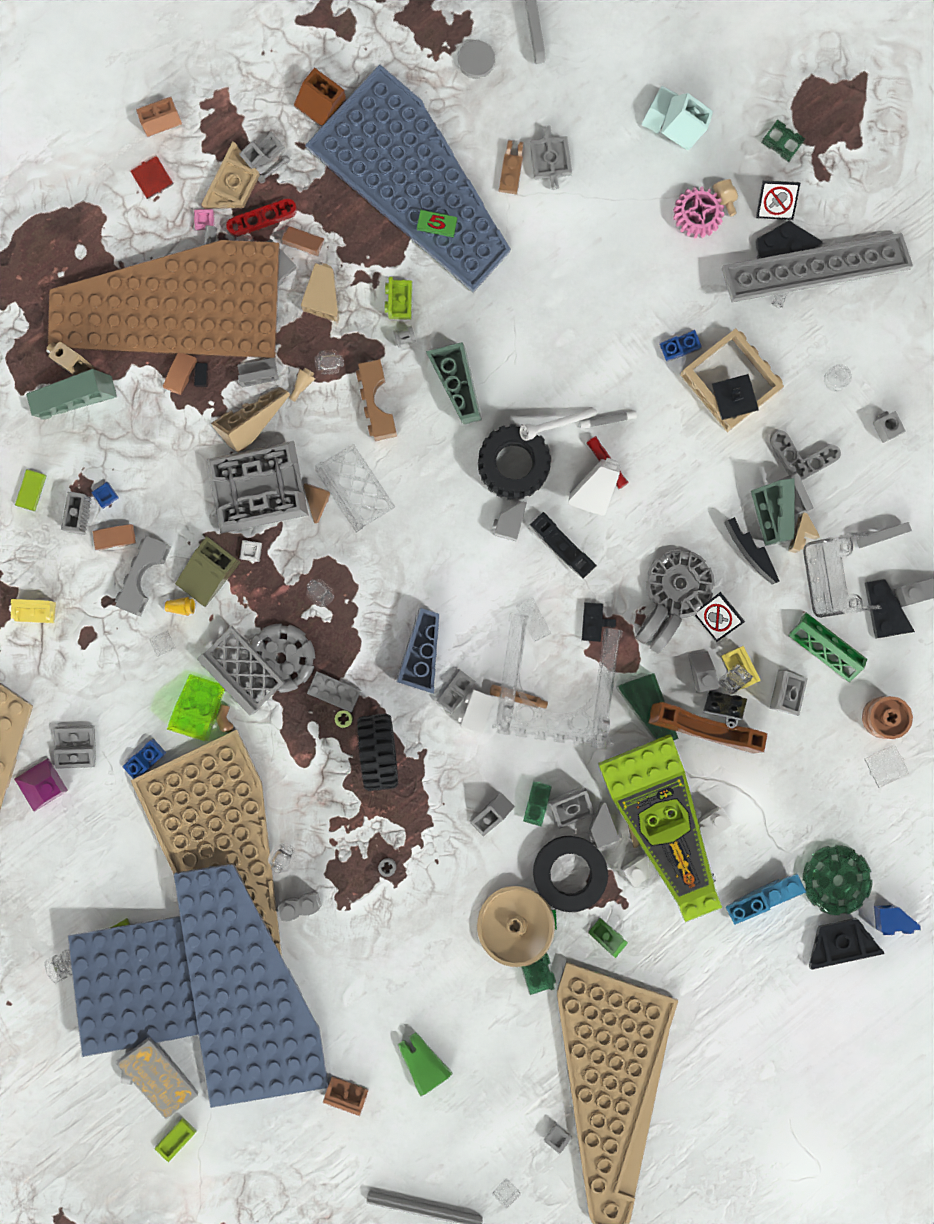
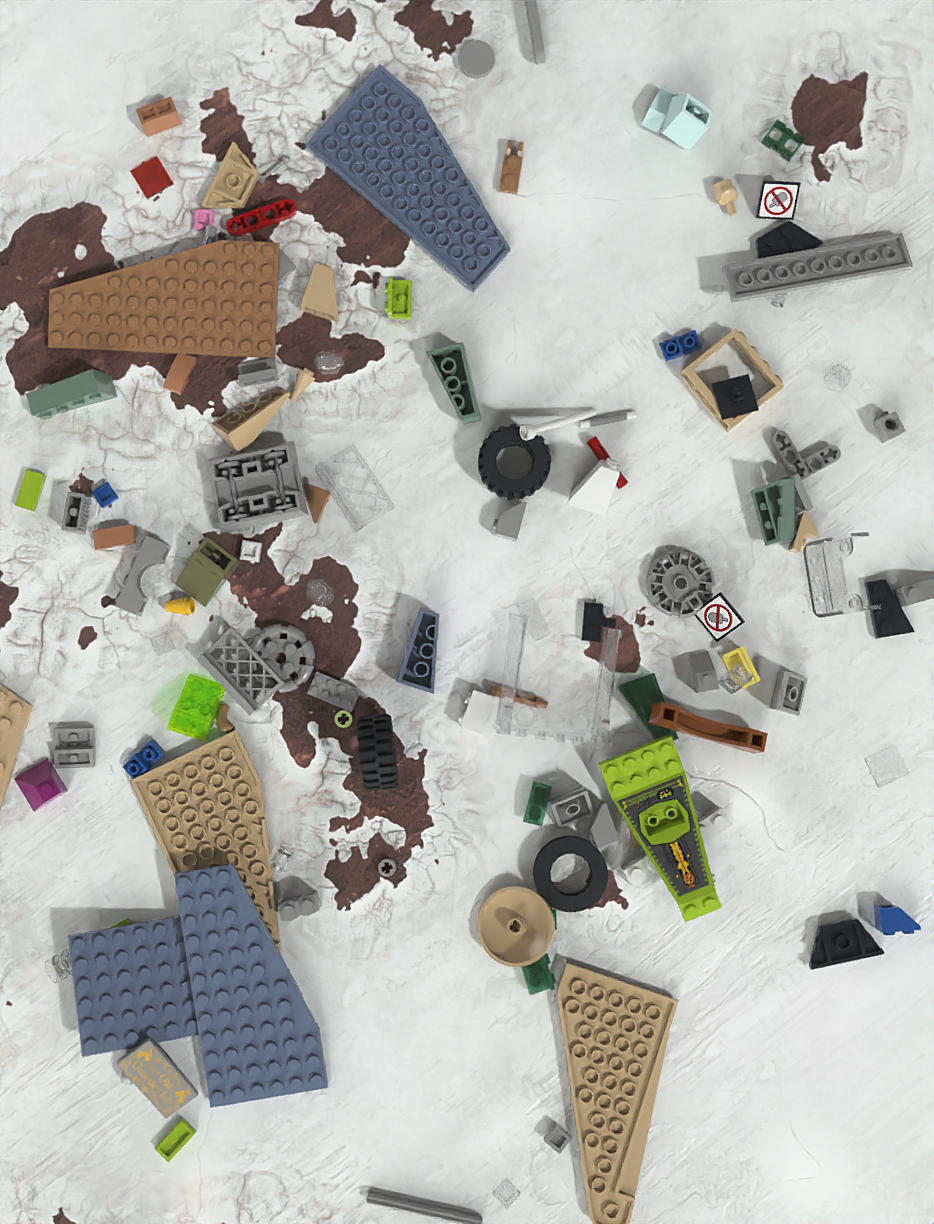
(33, 611): light yellow hinge -> none
(67, 358): tan torso -> none
(201, 375): black piece -> none
(263, 152): light grey slope -> none
(302, 241): nougat slope -> none
(319, 97): dark orange slope -> none
(345, 1096): nougat hinge -> none
(372, 378): medium nougat arch -> none
(404, 336): light grey bush -> none
(423, 1064): bright green piece -> none
(437, 223): bright green tile -> none
(455, 692): light grey slope -> none
(492, 814): light grey slope -> none
(550, 157): light grey plate -> none
(562, 545): black slope -> none
(608, 937): bright green slope -> none
(656, 626): light grey wheel -> none
(698, 198): bright pink gear -> none
(726, 705): black hinge -> none
(756, 557): black slope -> none
(764, 898): dark azure slope -> none
(826, 876): clear green plate -> none
(831, 642): green fence -> none
(884, 535): light grey beam -> none
(893, 708): nougat wheel -> none

